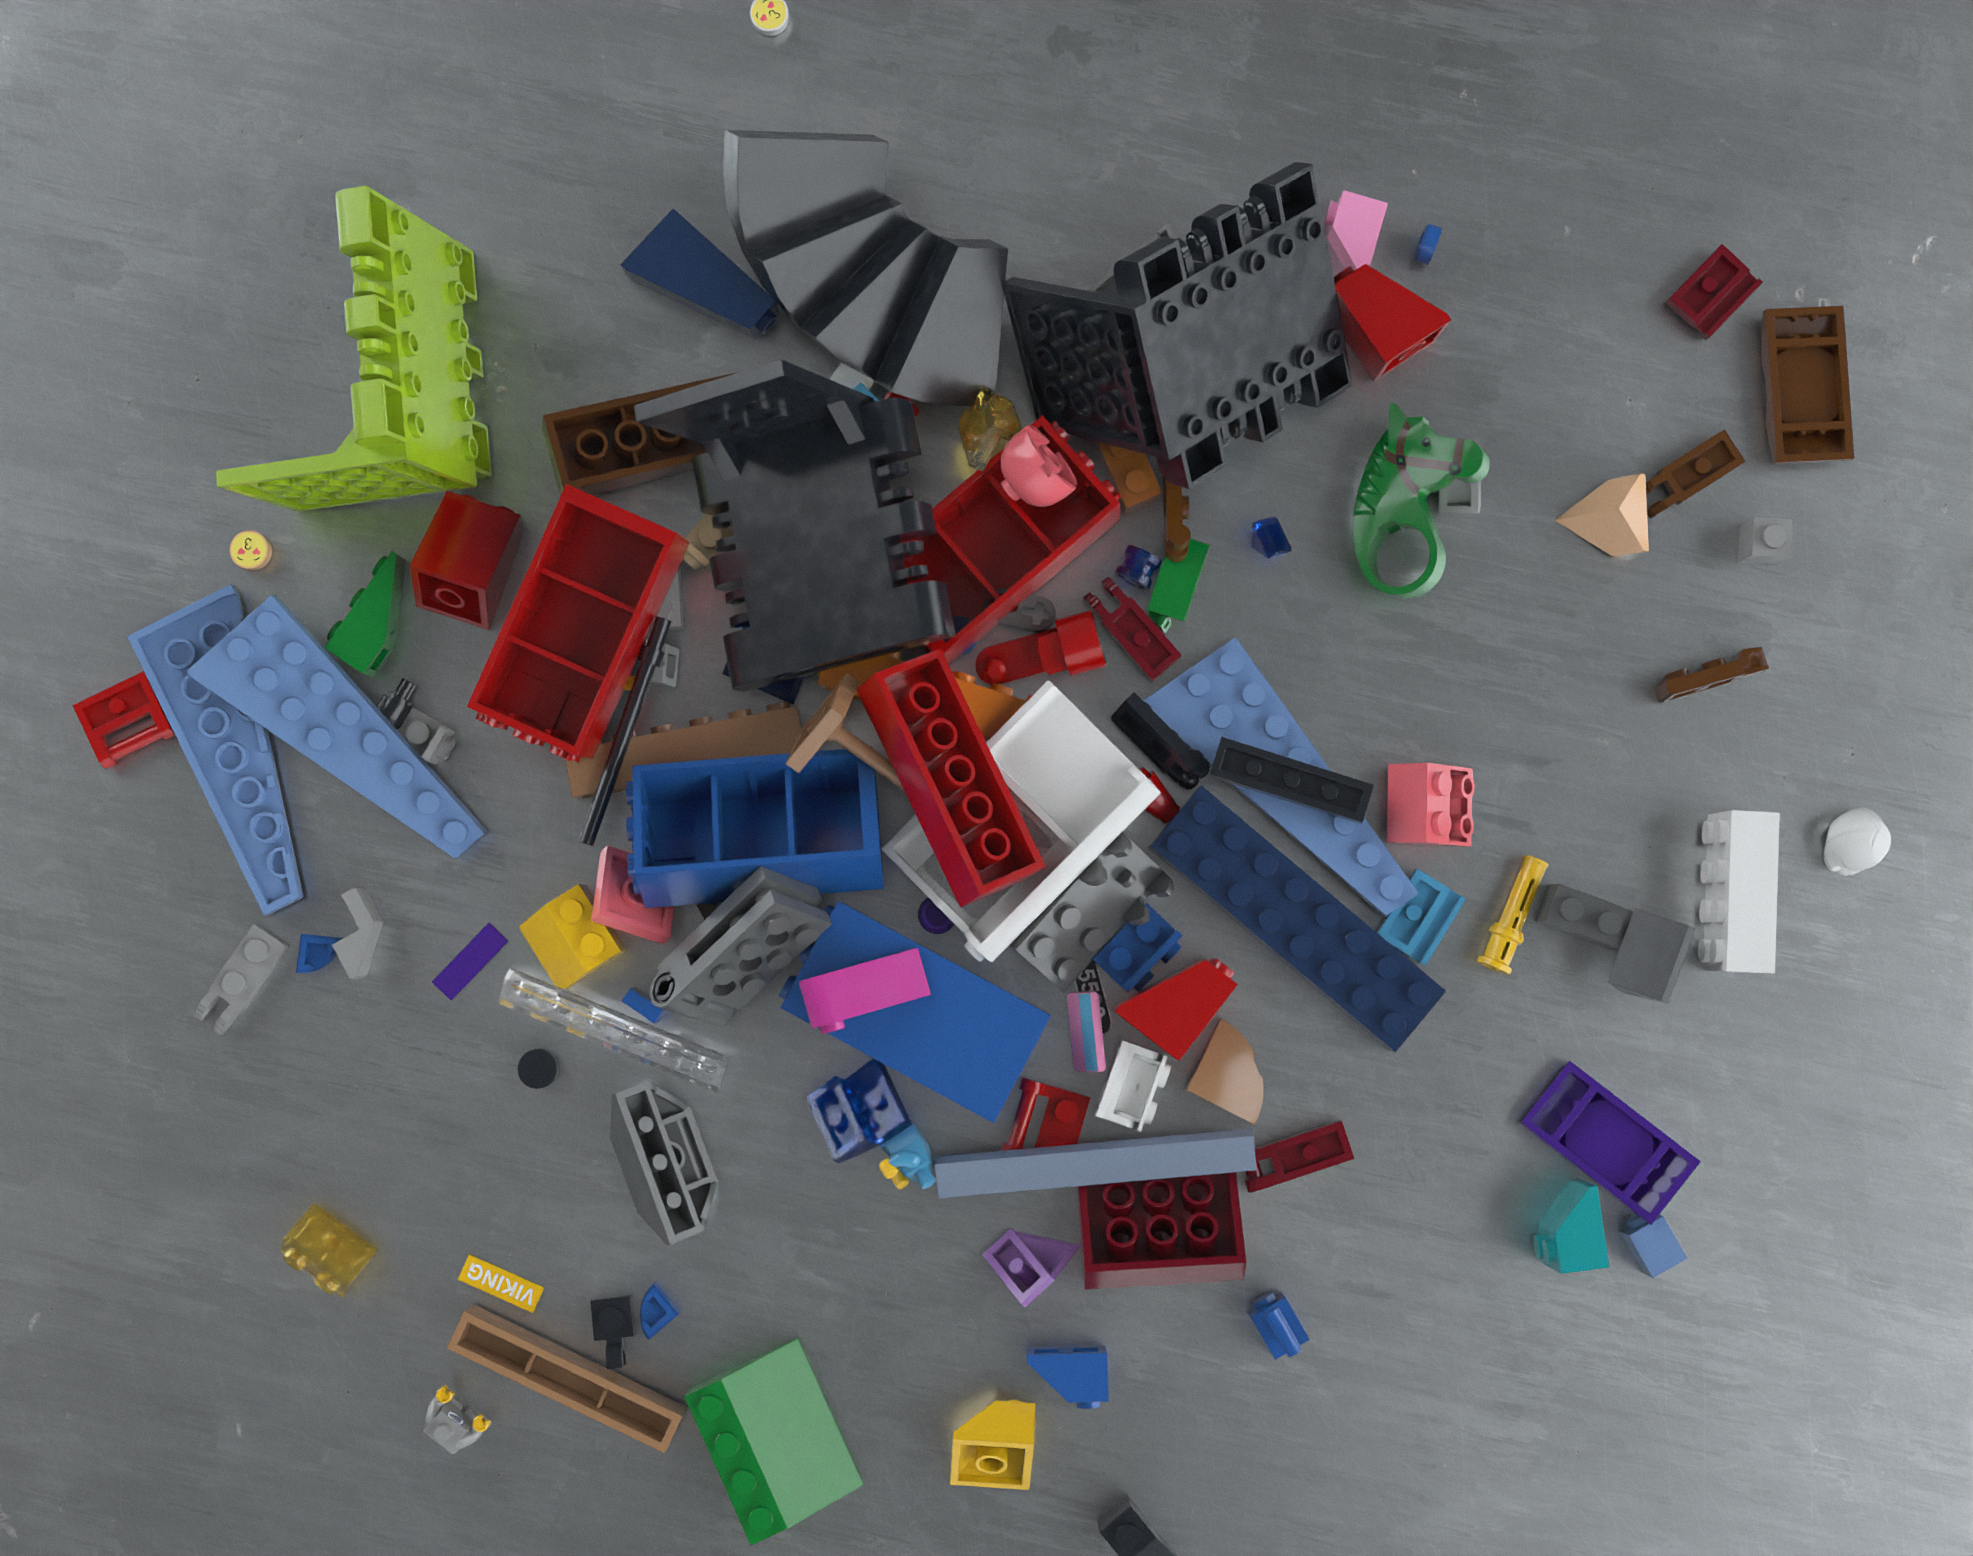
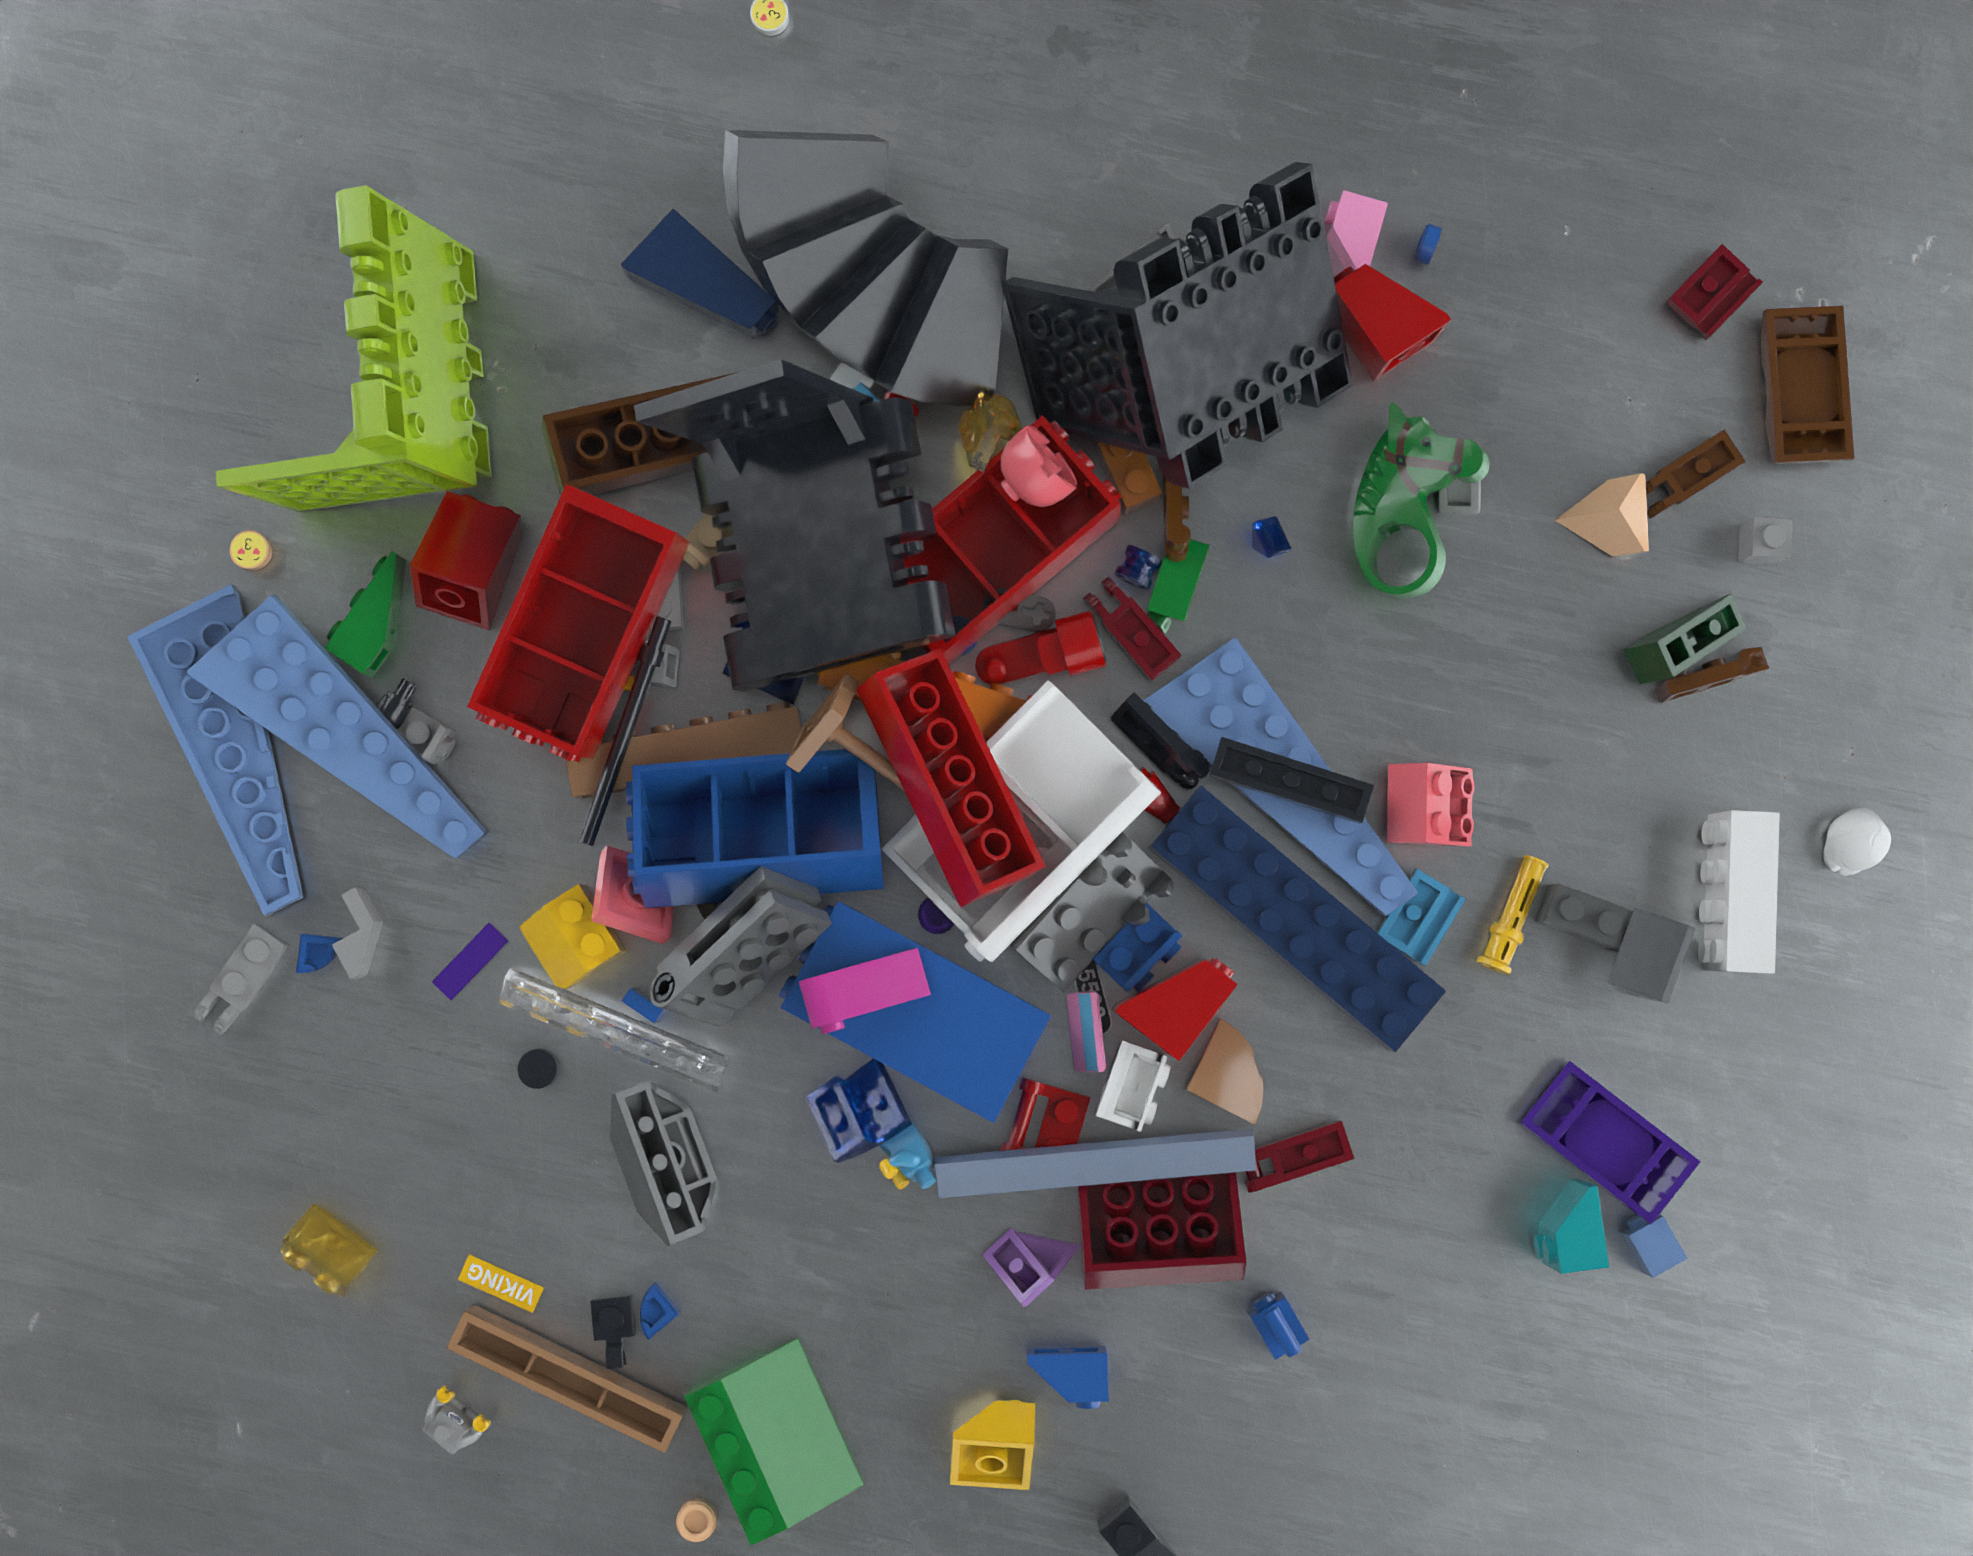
(118, 708): red plate -> none
(696, 1520): none -> light nougat tile
(1685, 640): none -> dark green slope

